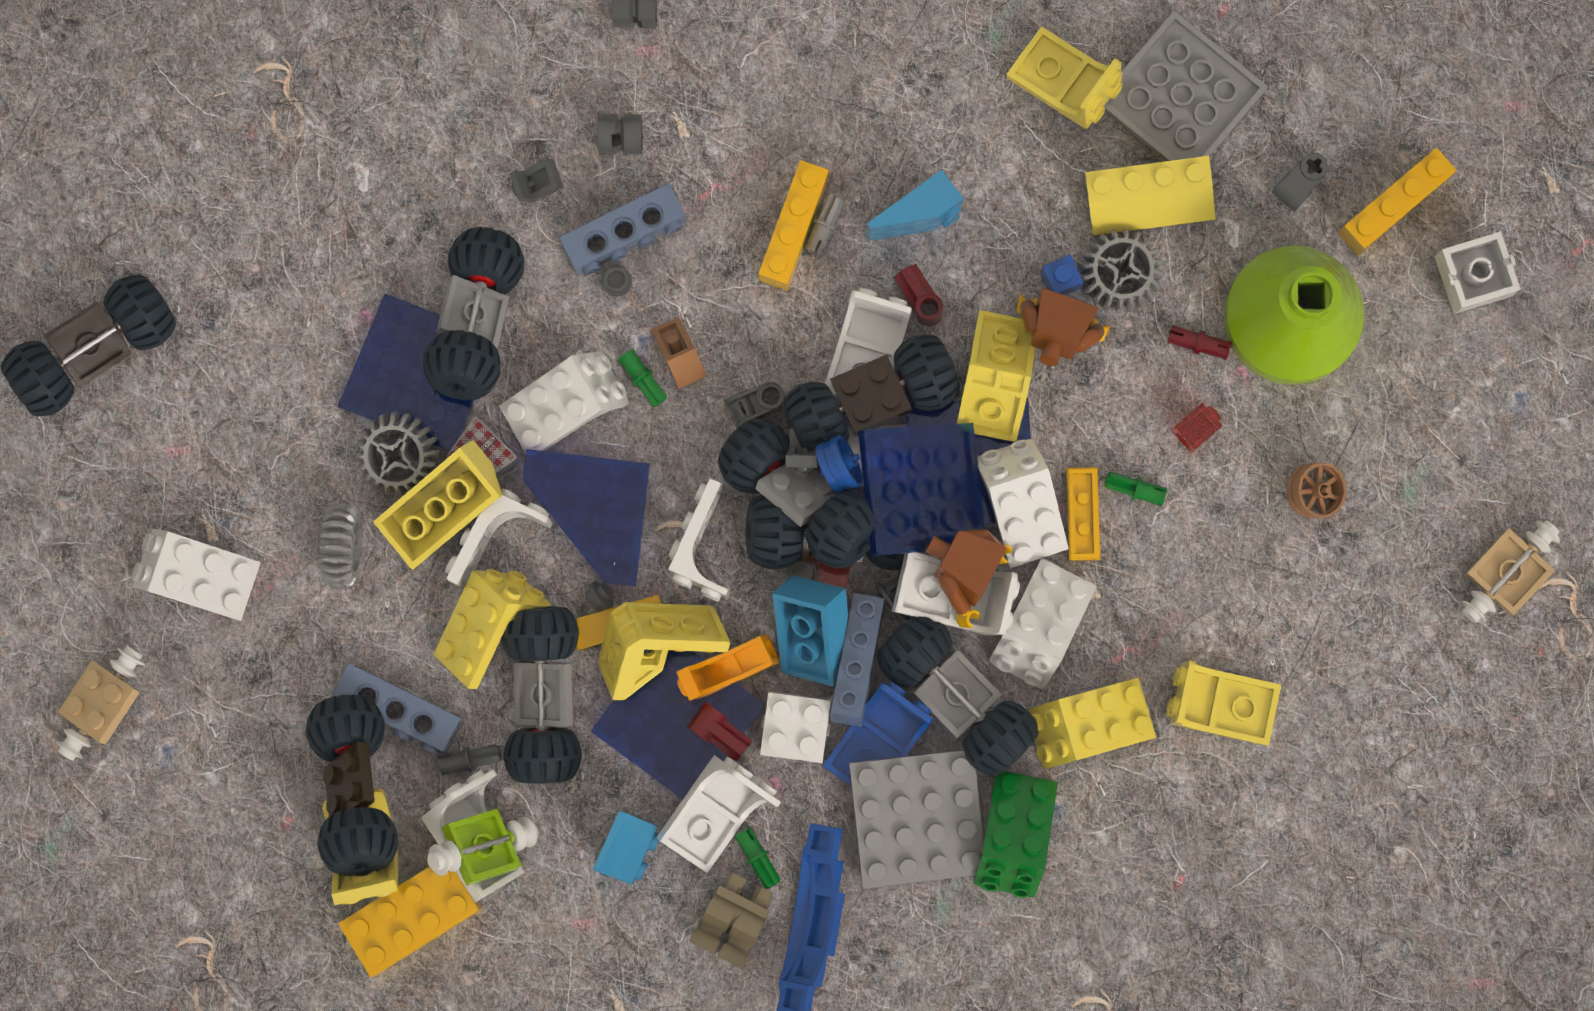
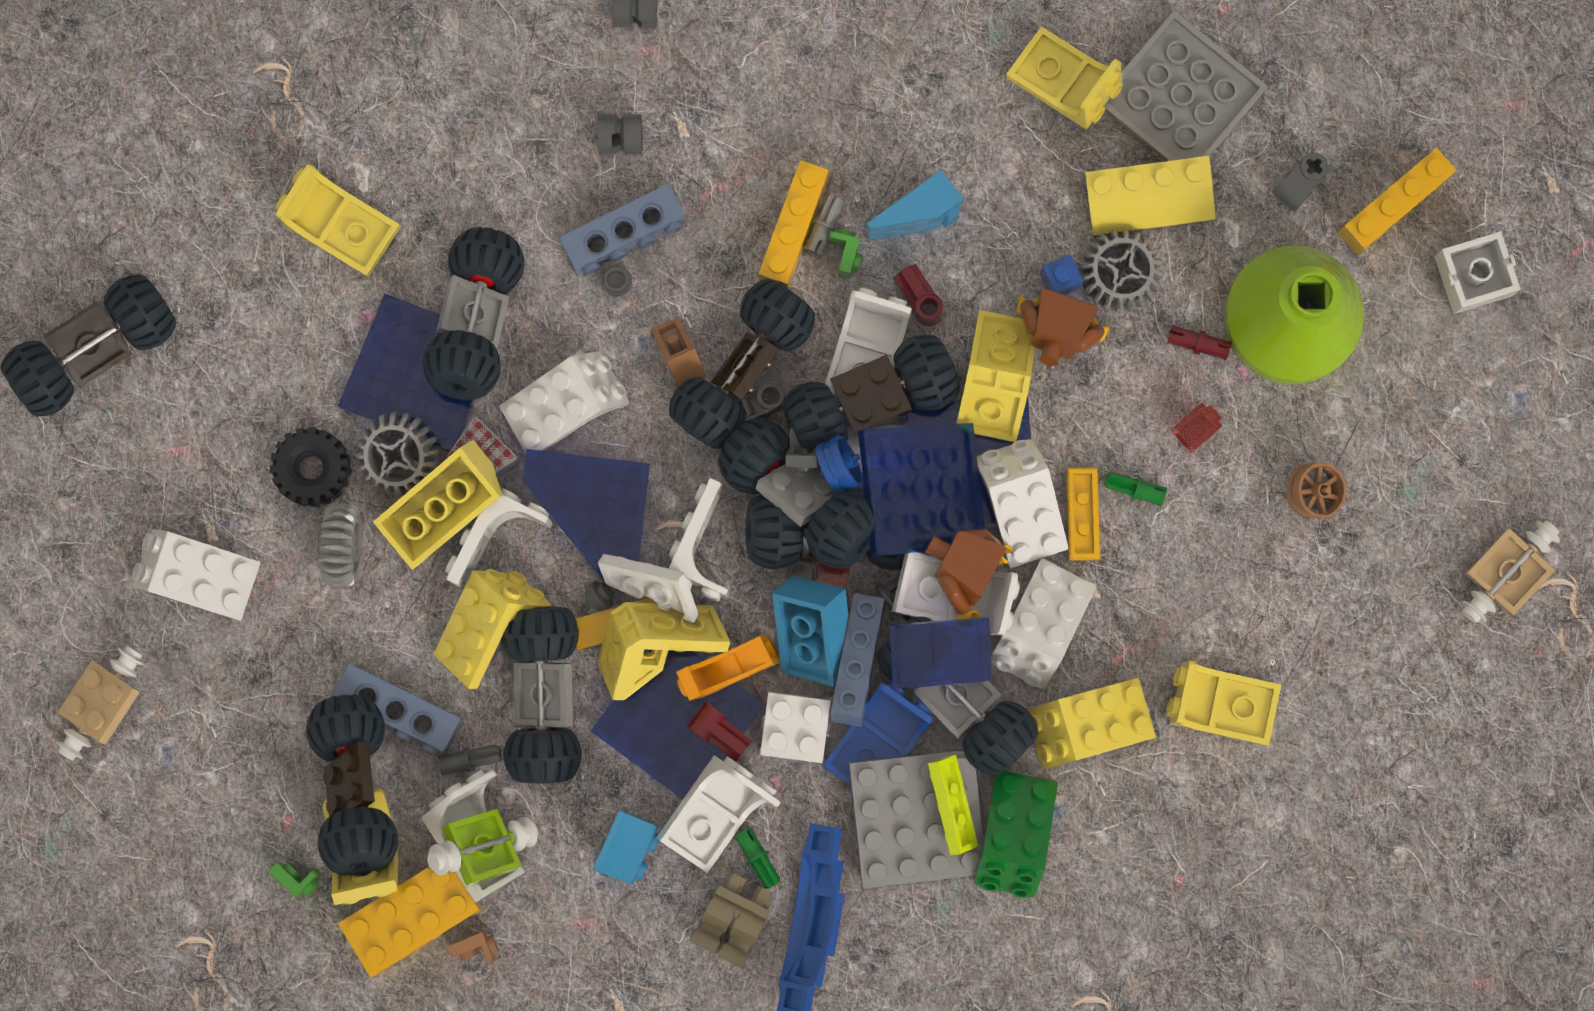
(288, 460): none -> black tyre
(289, 878): none -> bright green bracket
(336, 221): none -> light yellow bracket
(468, 947): none -> medium nougat bracket
(536, 181): dark grey bracket -> none
(642, 378): green axle -> none
(660, 584): none -> white wing
(780, 322): none -> black plate
(850, 259): none -> bright green bracket
(940, 652): none -> clear blue piece
(953, 805): none -> neon yellow plate

